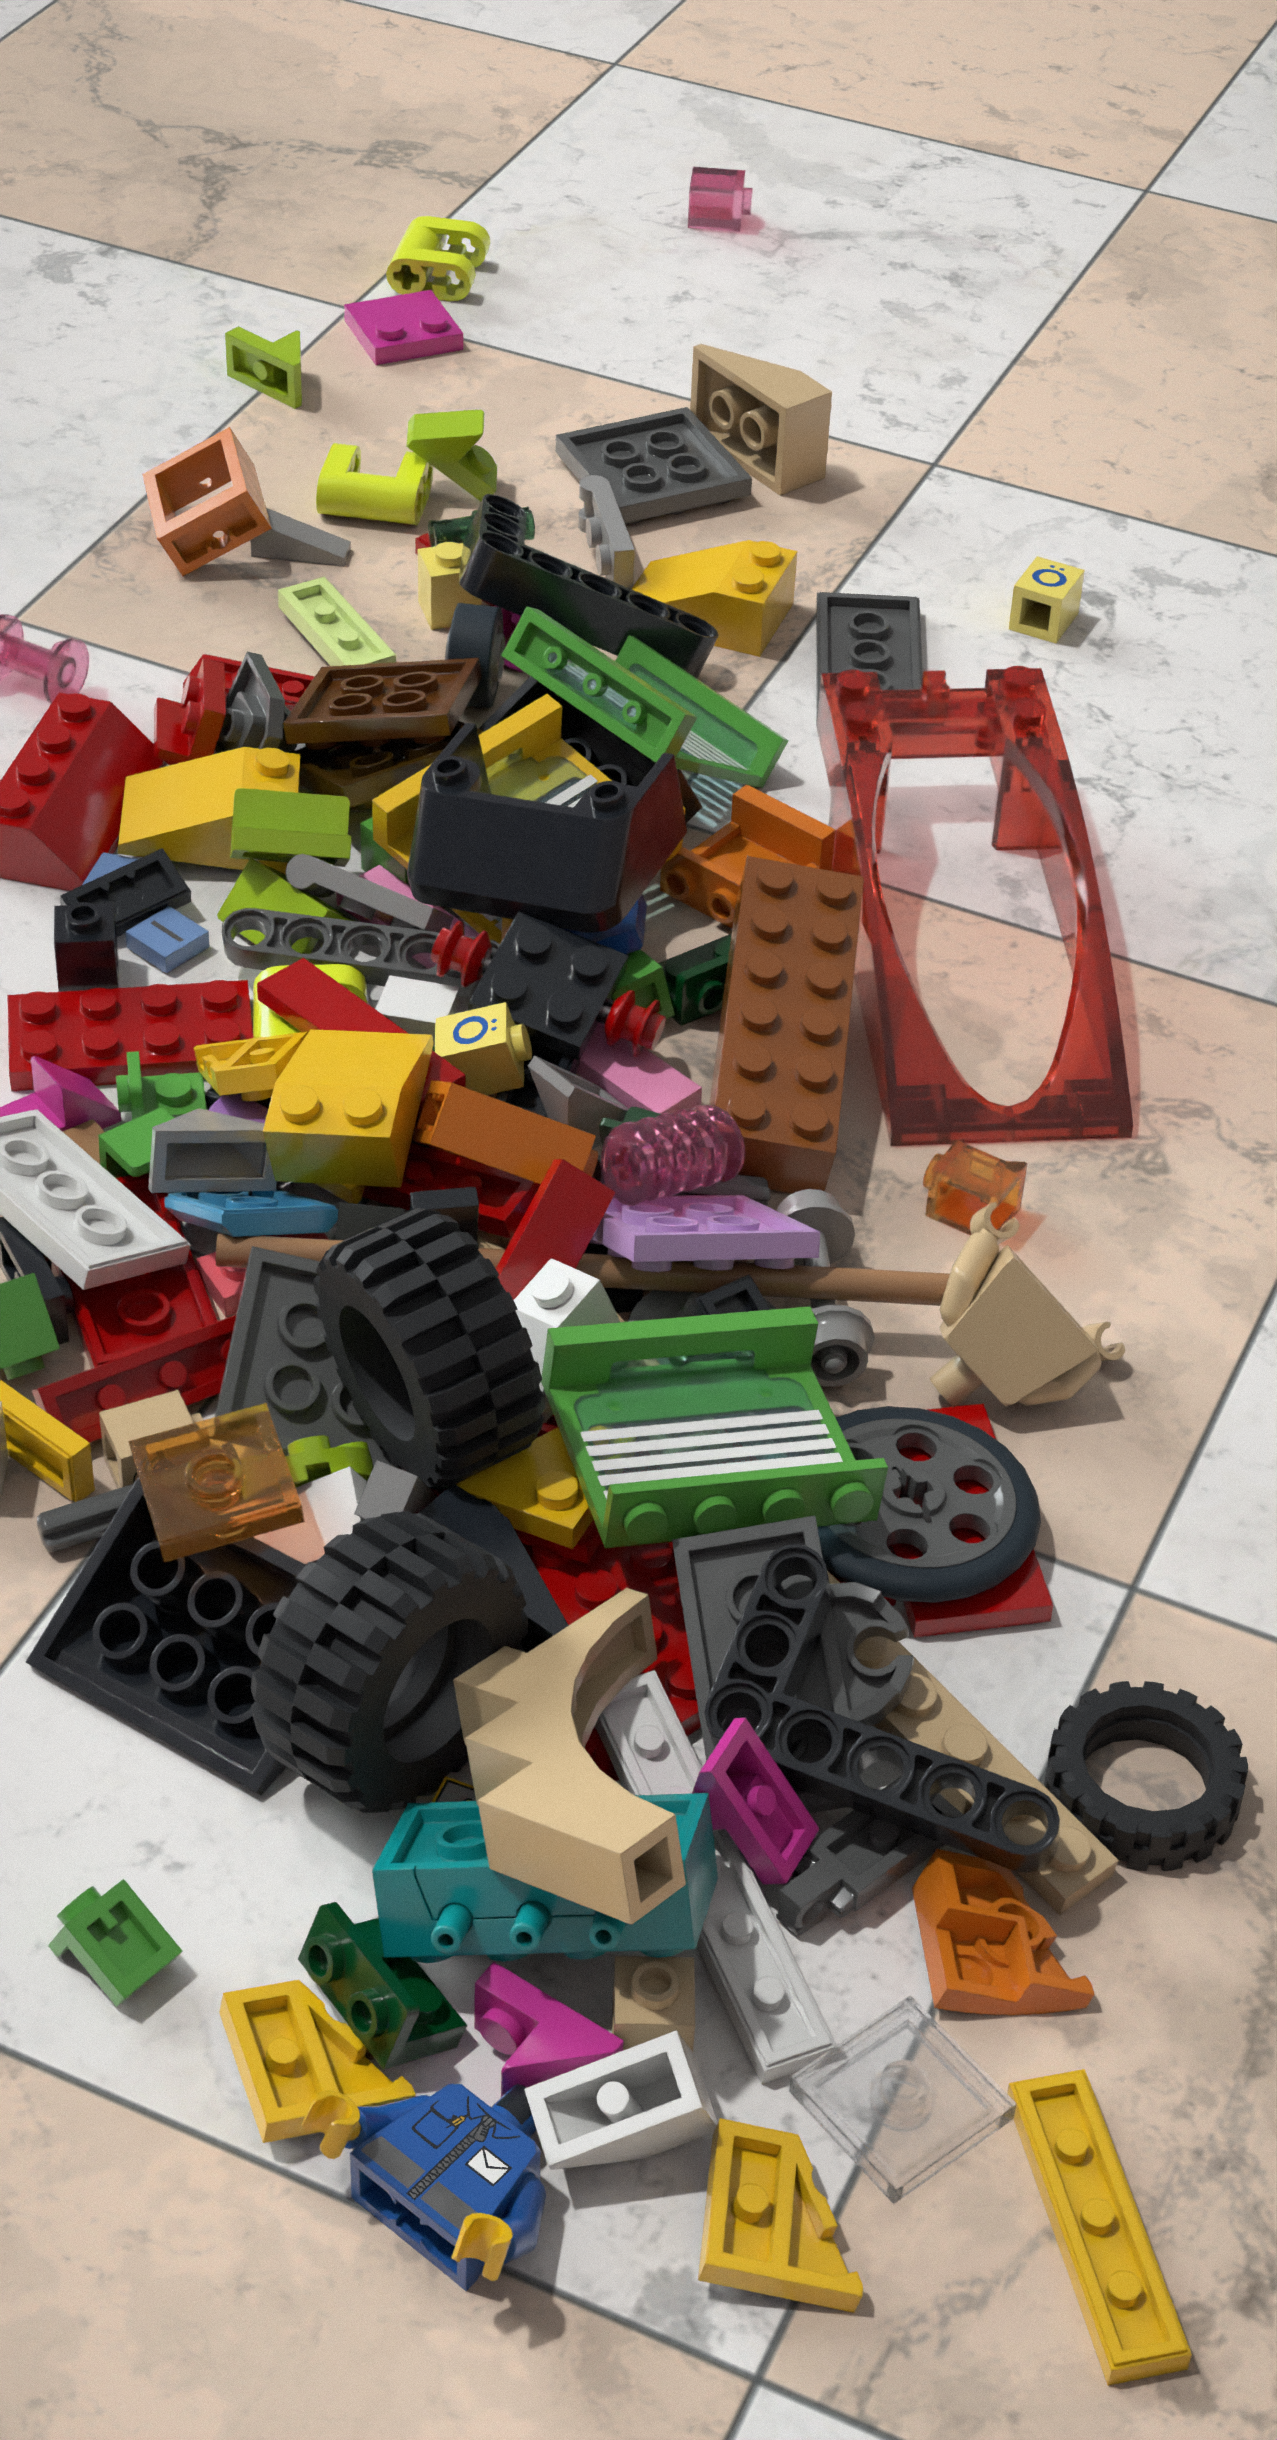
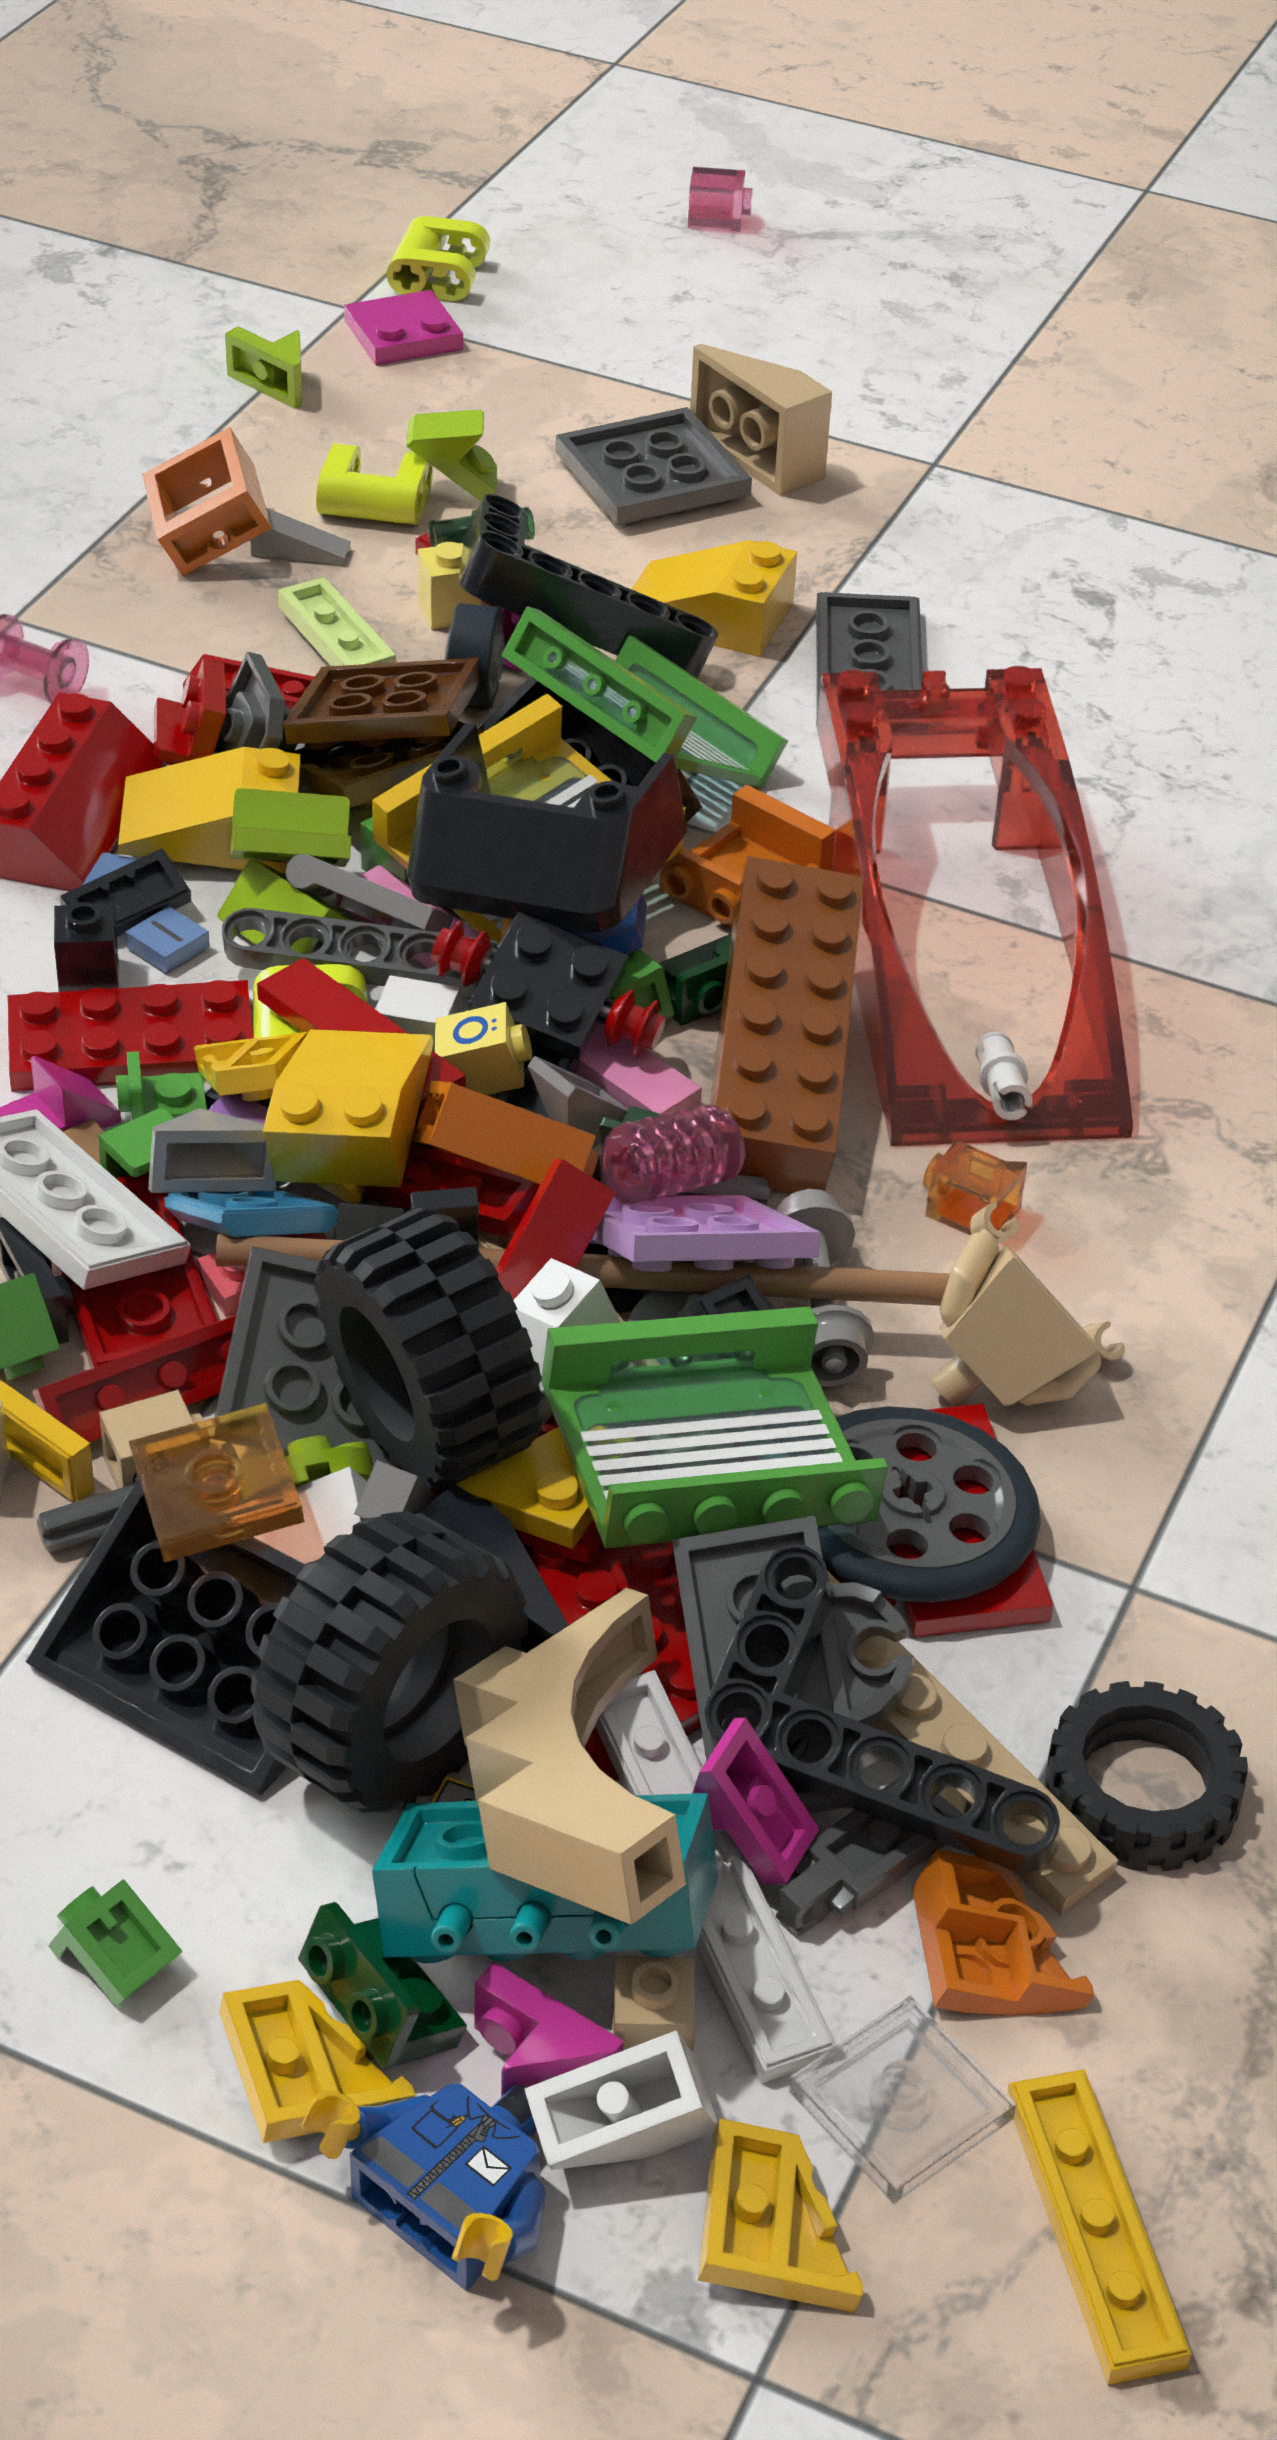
(606, 530): light grey plate -> none
(1003, 1075): none -> white pin
(1046, 599): light yellow brick -> none

